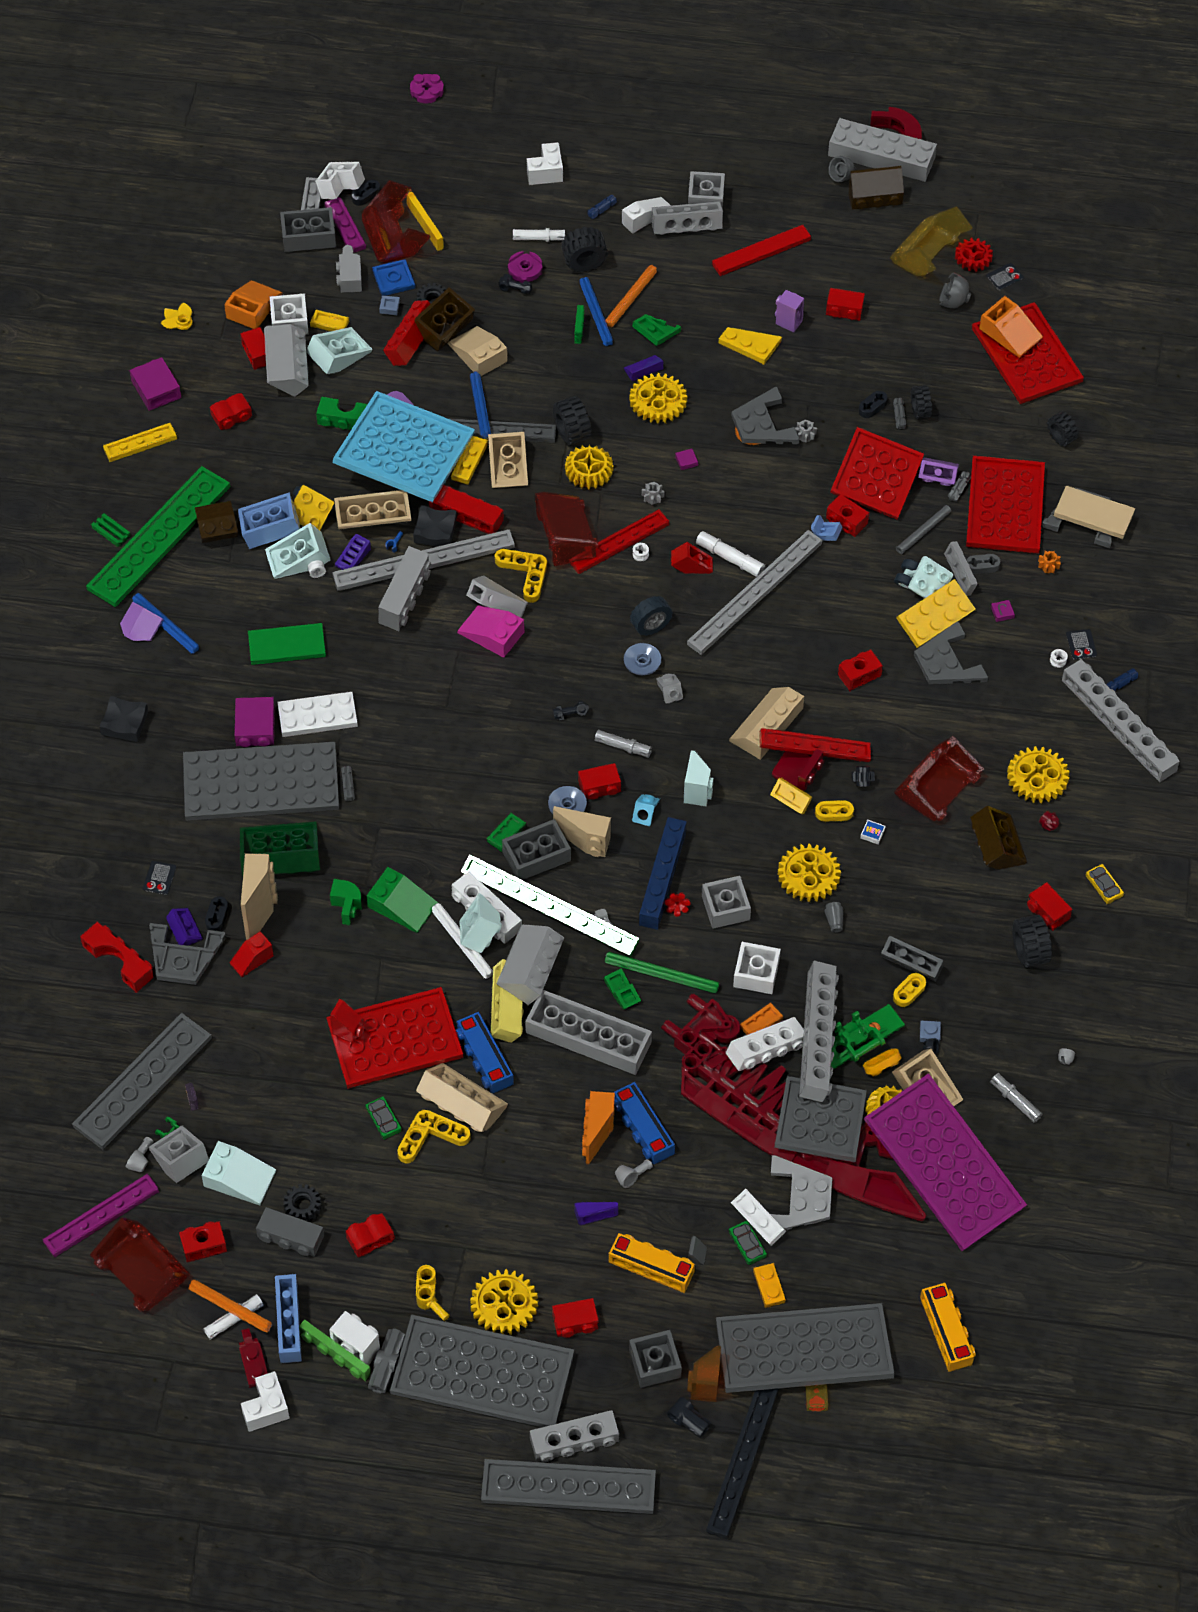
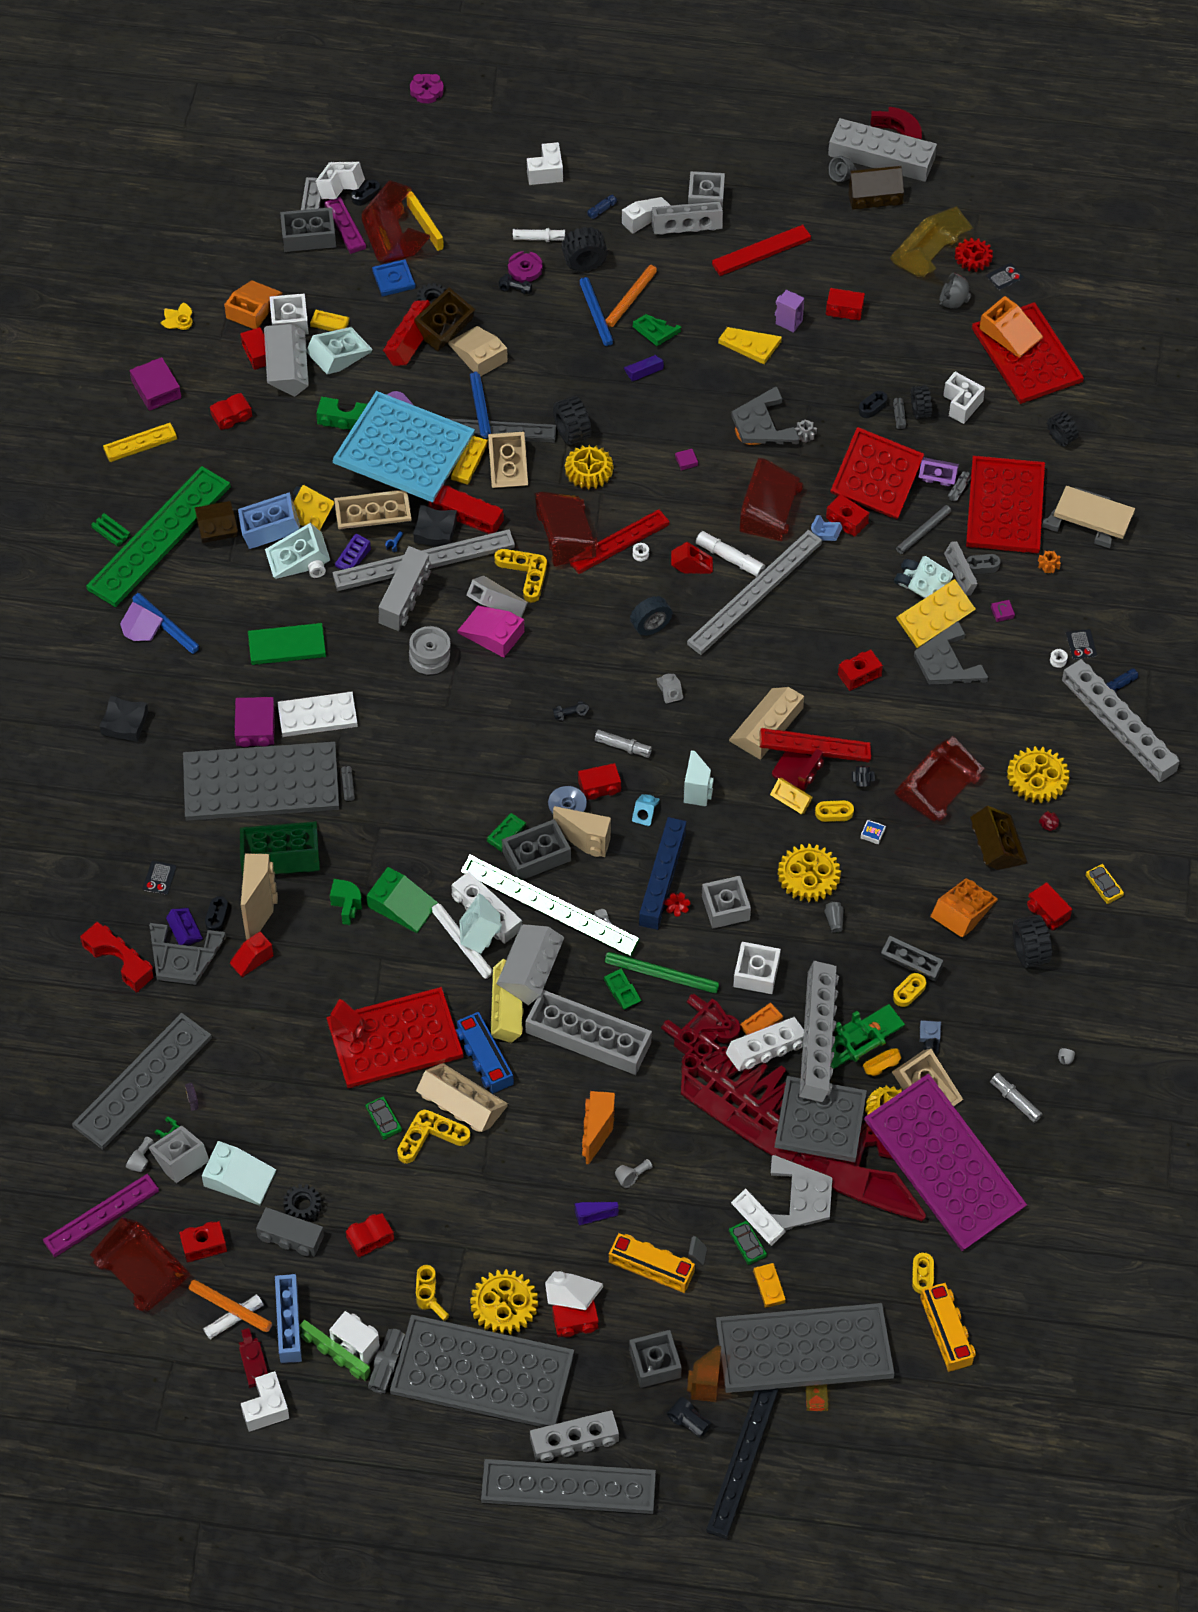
(349, 270): light grey hinge -> none
(389, 305): sand blue plate -> none
(429, 650): none -> light grey wheel
(571, 1290): none -> white slope
(579, 324): green tile -> none
(642, 653): sand blue dish -> none
(644, 1123): blue brick -> none
(652, 493): light grey gear -> none
(658, 398): yellow gear -> none
(769, 501): none -> clear red windscreen
(920, 1274): none -> yellow plate
(963, 907): none -> orange slope
(964, 396): none -> white brick

